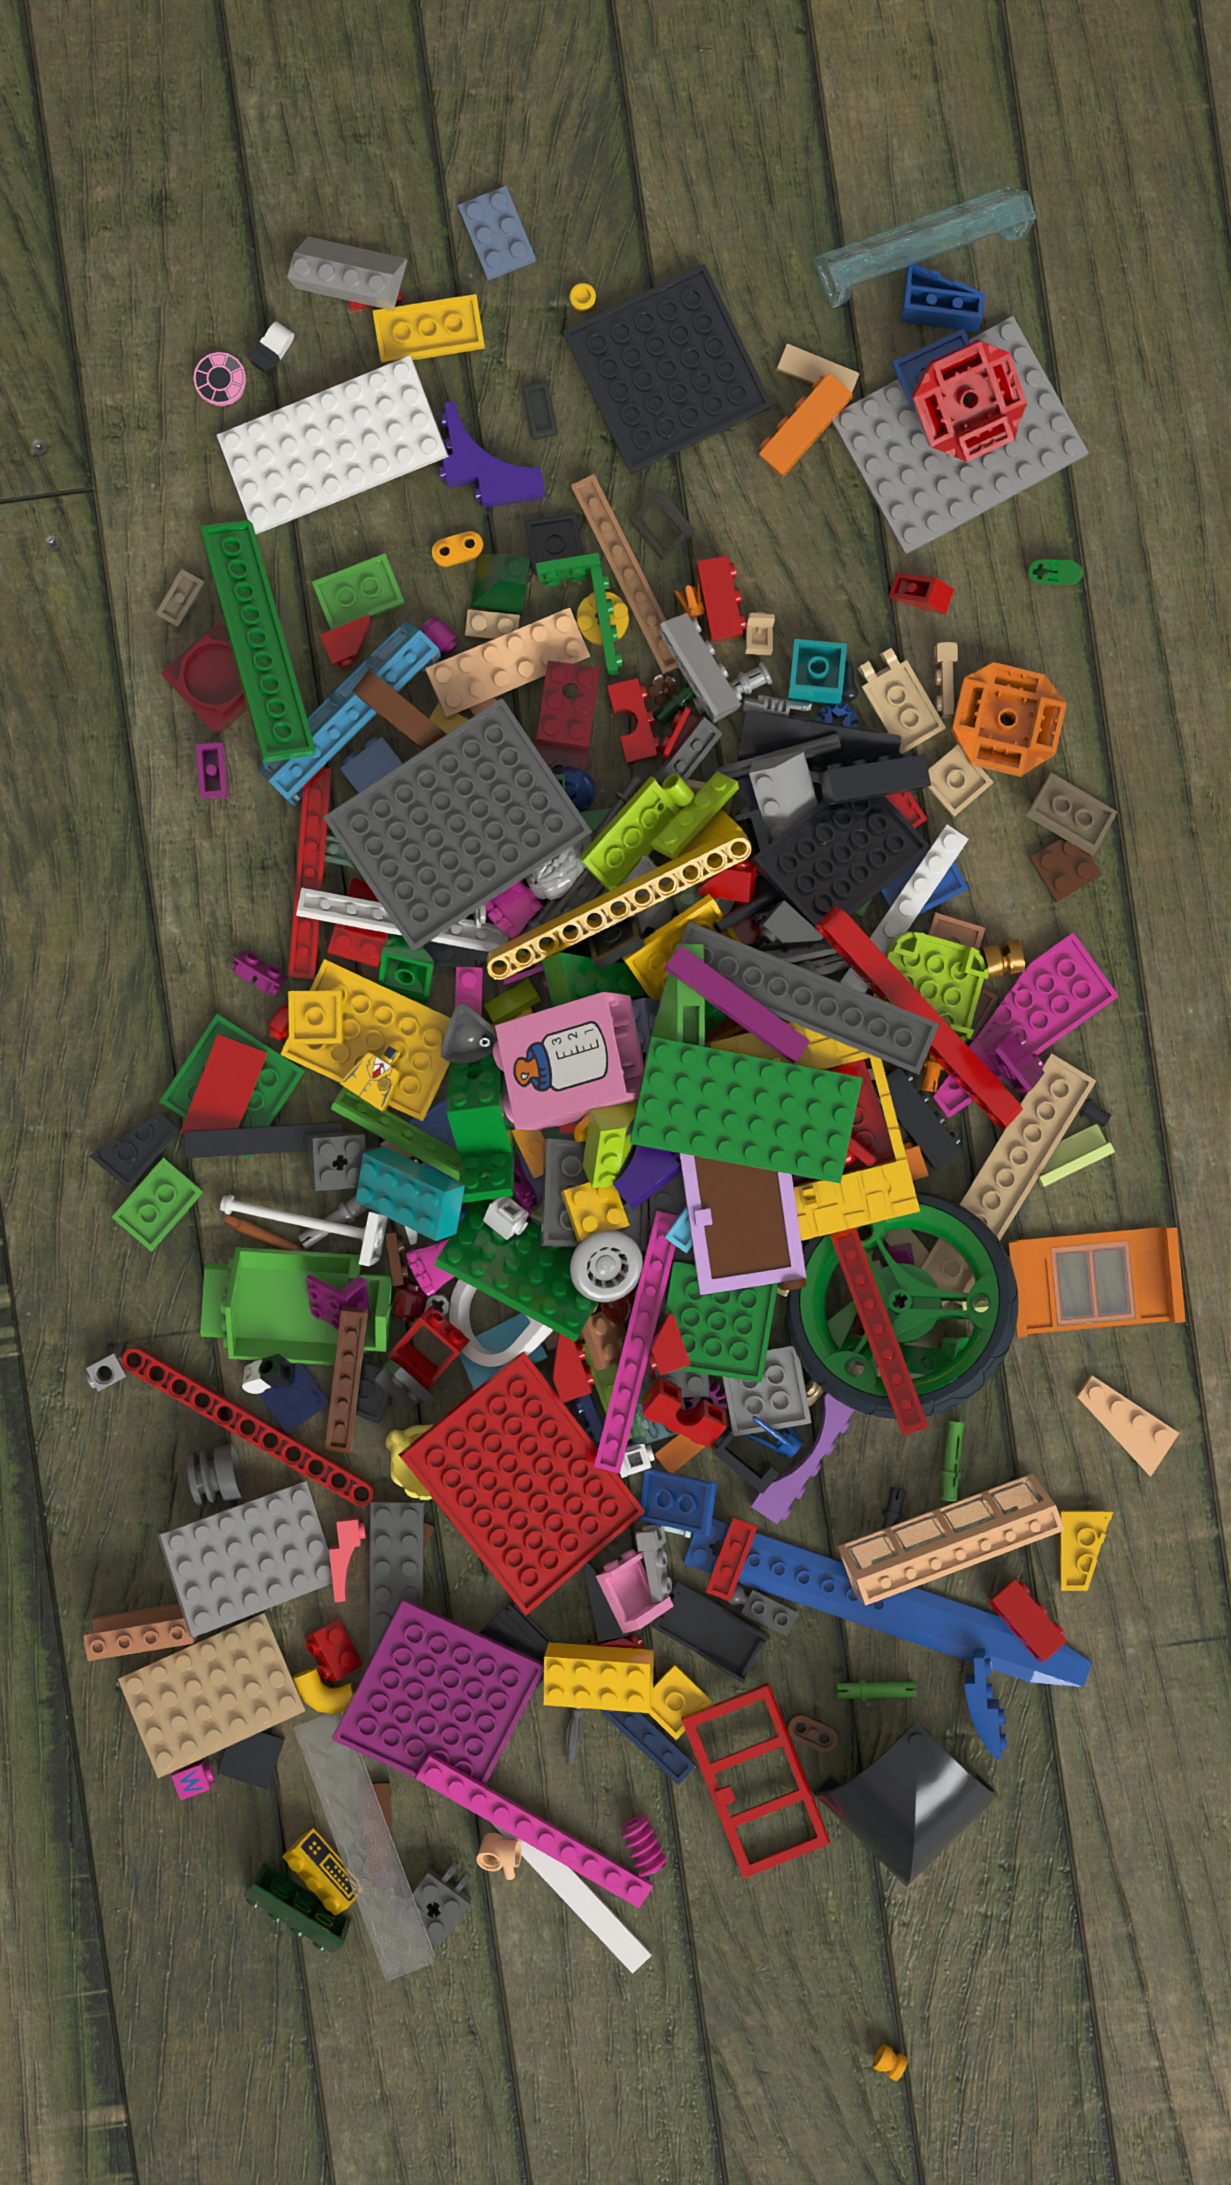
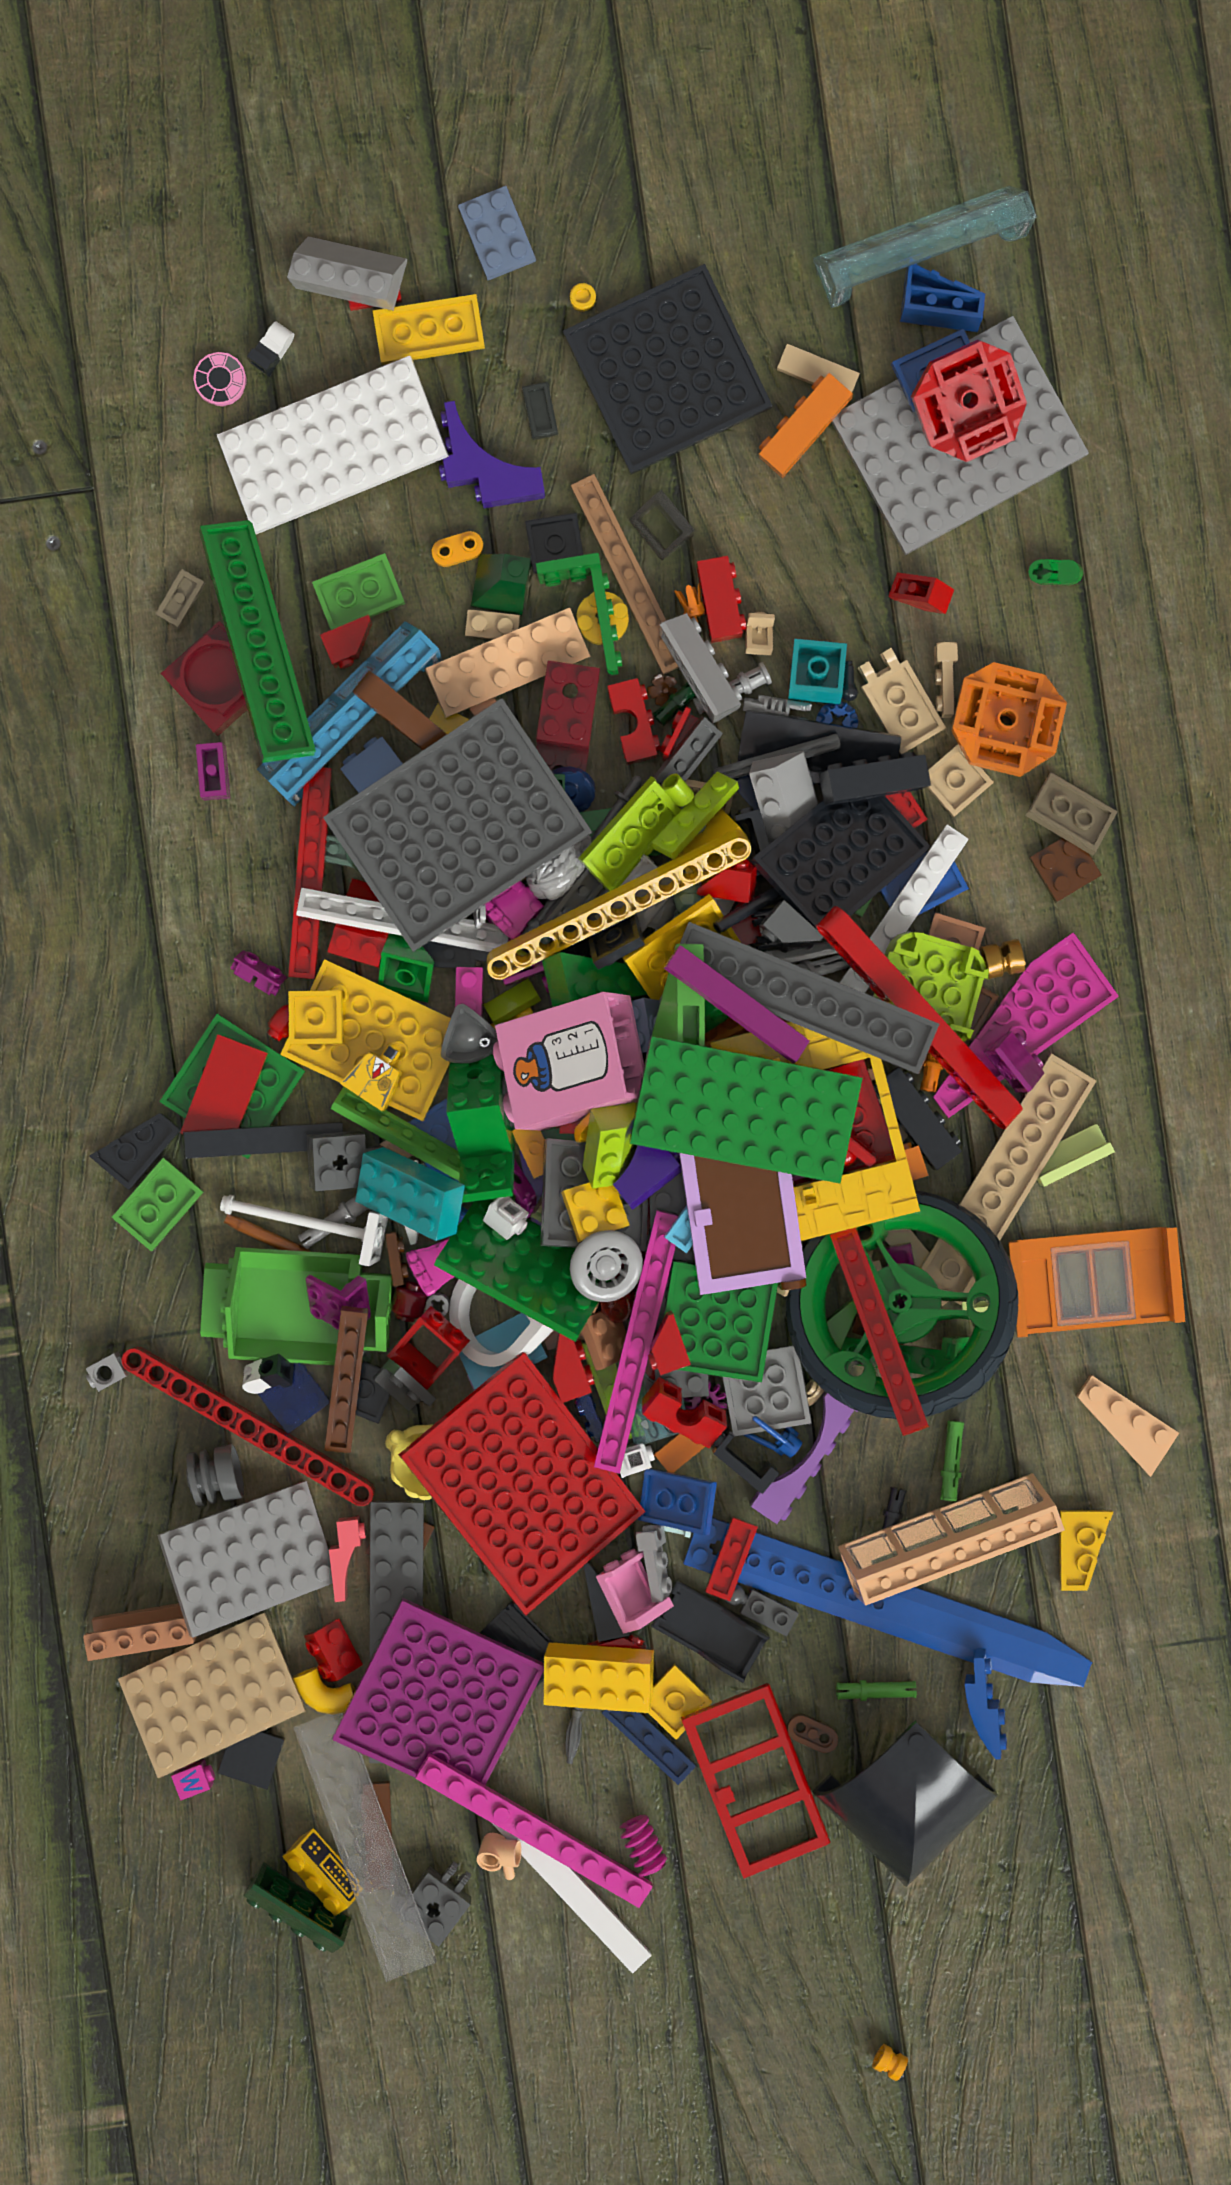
(440, 635): magenta brick -> none
(1027, 1620): red brick -> none
(1094, 1113): black pin -> none

